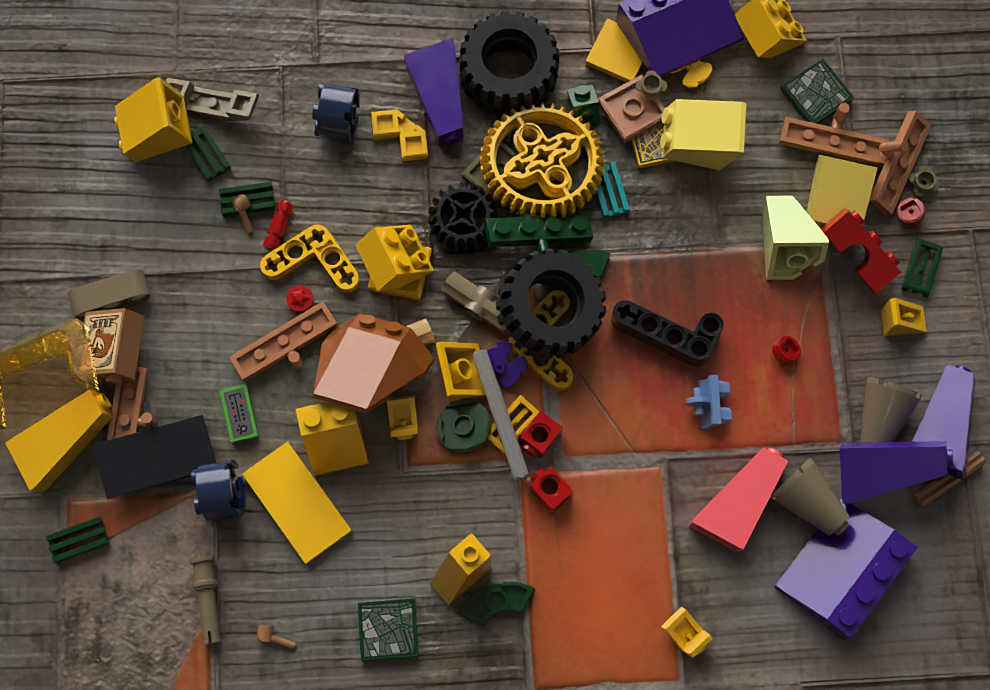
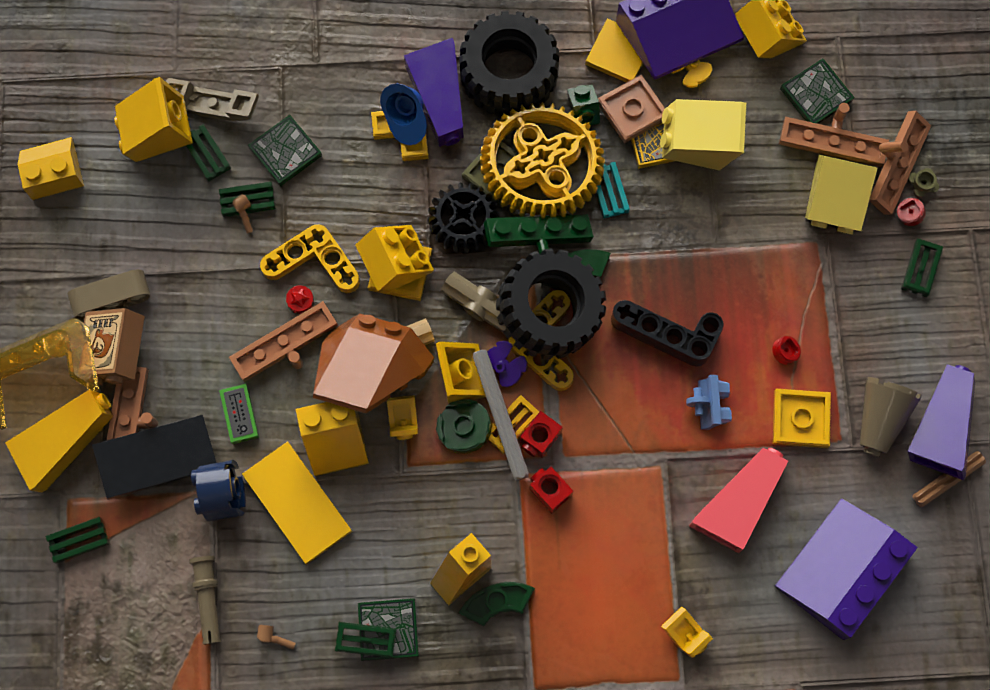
(50, 169): none -> yellow slope
(278, 225): red axle -> none
(285, 150): none -> tile
(336, 112): dark blue brick -> none
(364, 651): none -> dark green tile
(404, 113): none -> blue piece
(651, 78): dark tan plate -> none
(790, 239): yellowish green slope -> none
(801, 418): none -> yellow tile
(812, 499): dark tan cone -> none
(877, 267): red arch -> none
(888, 466): dark purple slope -> none
(902, 318): yellow slope -> none

